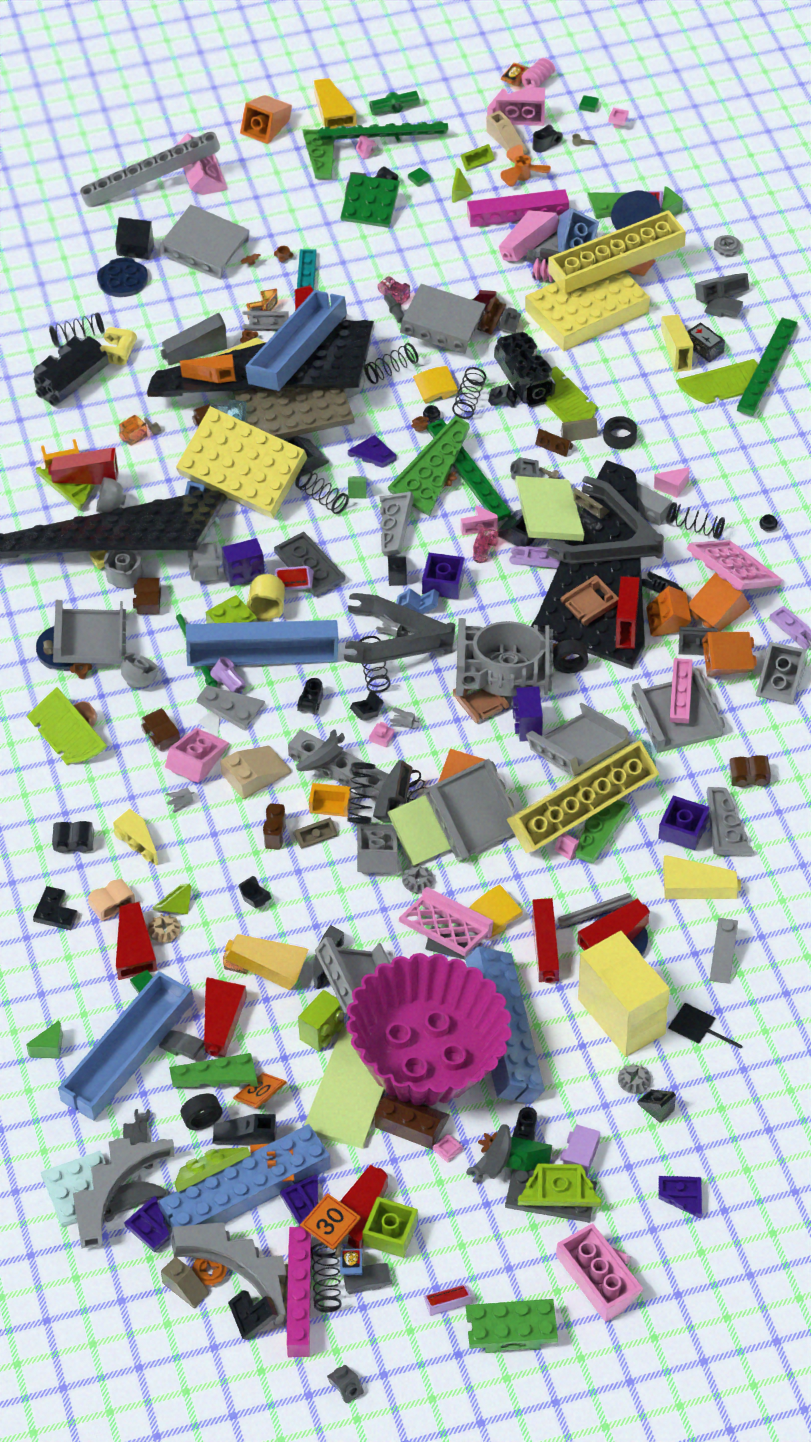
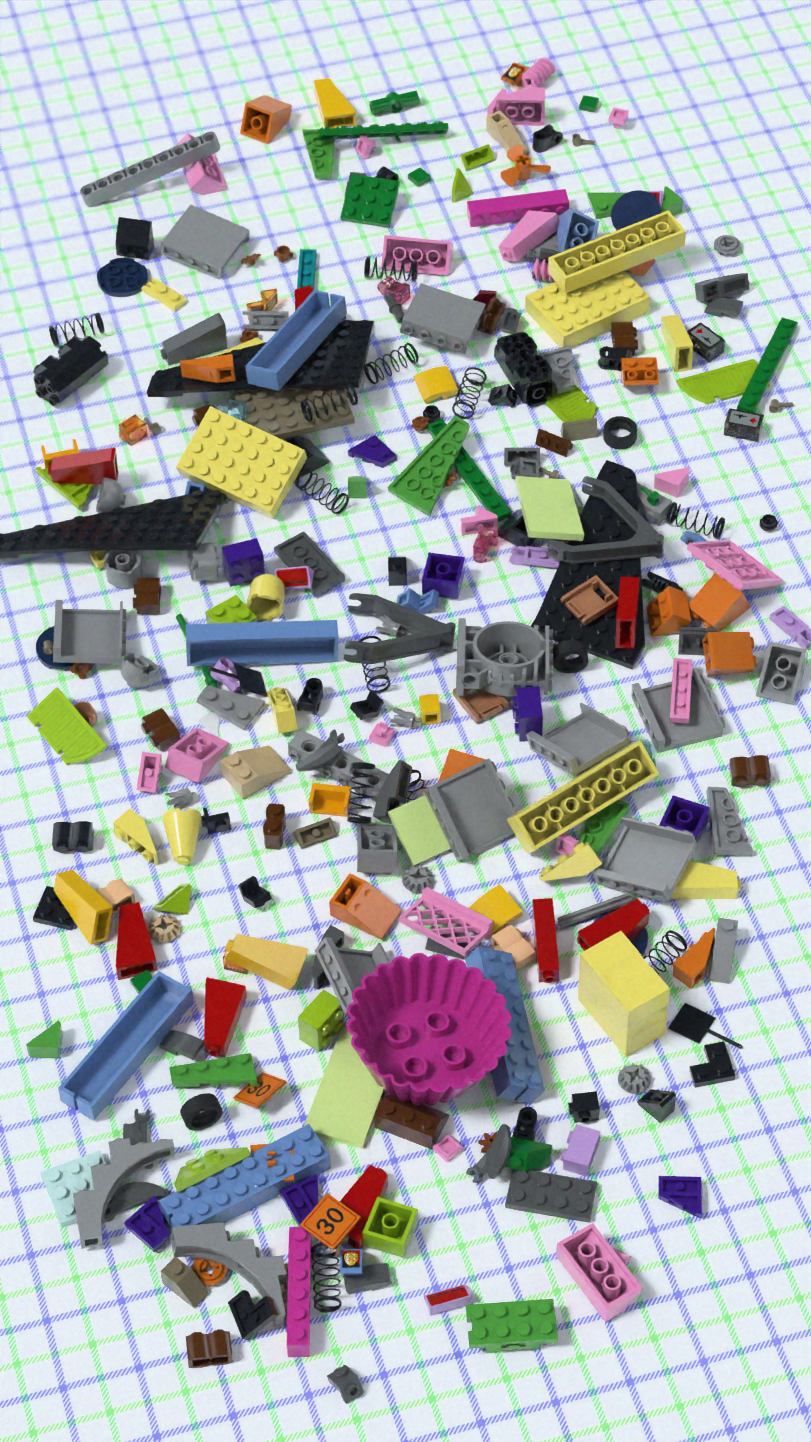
(84, 905): none -> yellow slope
(120, 354): light yellow connector -> none
(149, 772): none -> bright pink slope
(164, 294): none -> light yellow hinge
(182, 833): none -> light yellow cone
(209, 1349): none -> reddish brown brick
(215, 823): none -> black bracket
(246, 1130): black slope -> none
(249, 679): none -> black piece
(282, 710): none -> light yellow slope
(304, 404): none -> black piece
(363, 907): none -> orange slope
(395, 517): light grey wing -> none
(414, 265): none -> black piece
(429, 709): none -> yellow brick
(431, 255): none -> bright pink slope
(512, 941): none -> light nougat brick
(514, 453): none -> dark grey slope
(559, 1187): lime wing -> none
(562, 368): none -> light grey wing
(577, 863): none -> light yellow slope
(584, 1107): none -> black brick
(589, 503): dark tan slope -> none
(613, 358): none -> black piece
(623, 336): none -> reddish brown brick
(639, 371): none -> orange slope
(647, 860): none -> light grey panel
(652, 497): none -> green hand
(679, 937): none -> black piece
(693, 964): none -> orange slope
(695, 537): none -> medium blue arm
(716, 1070): none -> black plate
(743, 425): none -> clear smoke brick
(775, 405): none -> dark tan hand

